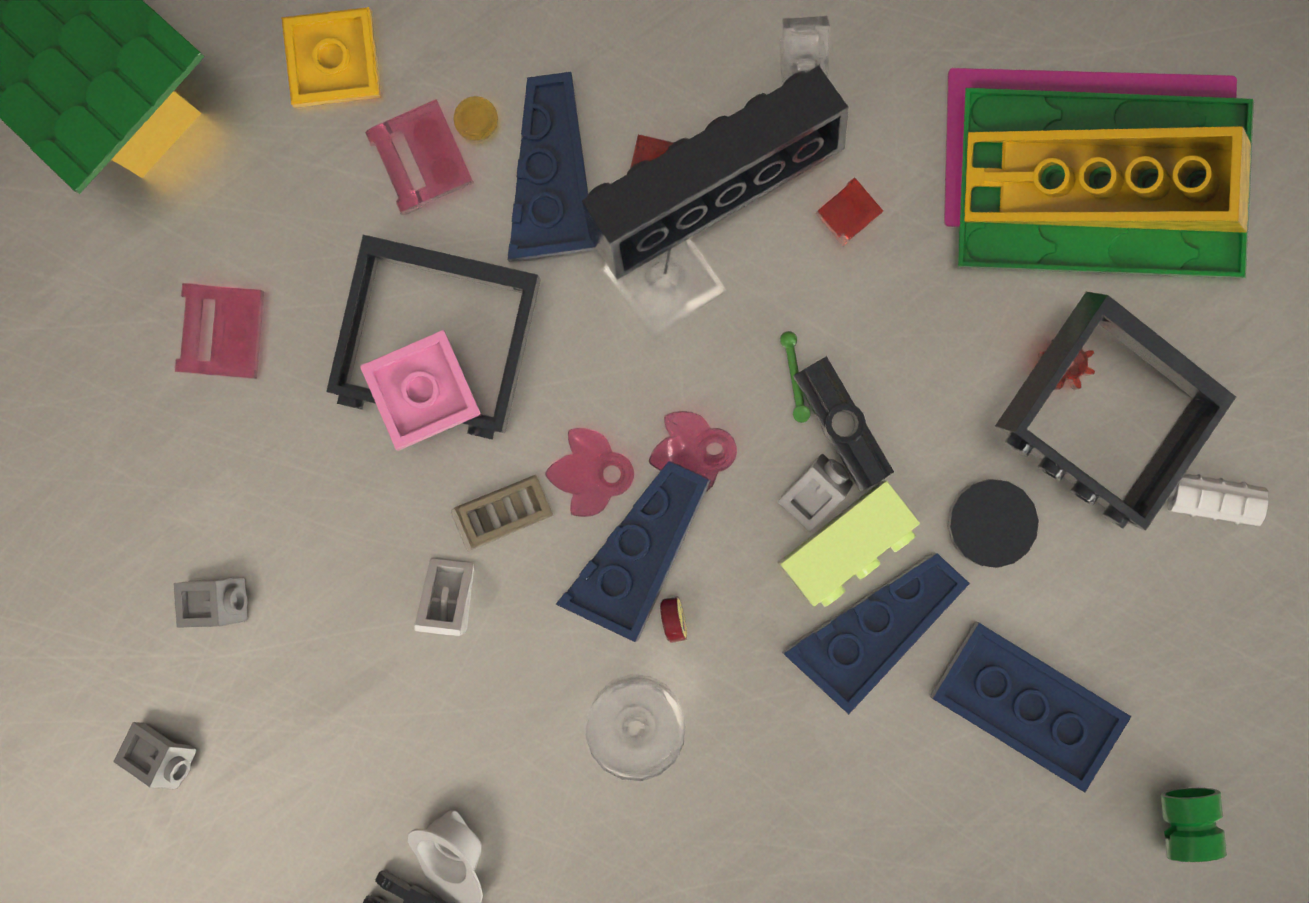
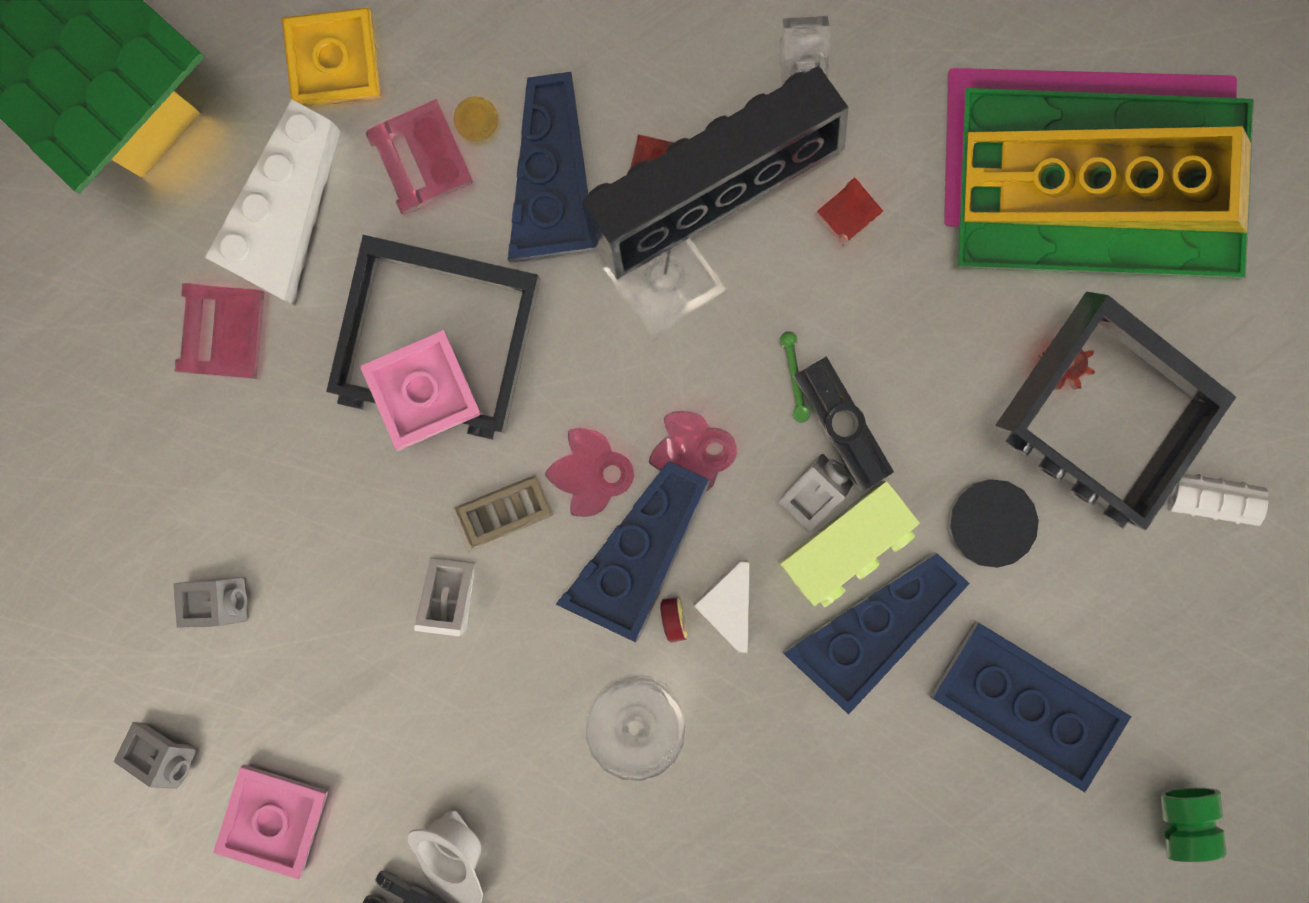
(270, 821): none -> bright pink plate
(279, 204): none -> white wedge
(727, 605): none -> white slope

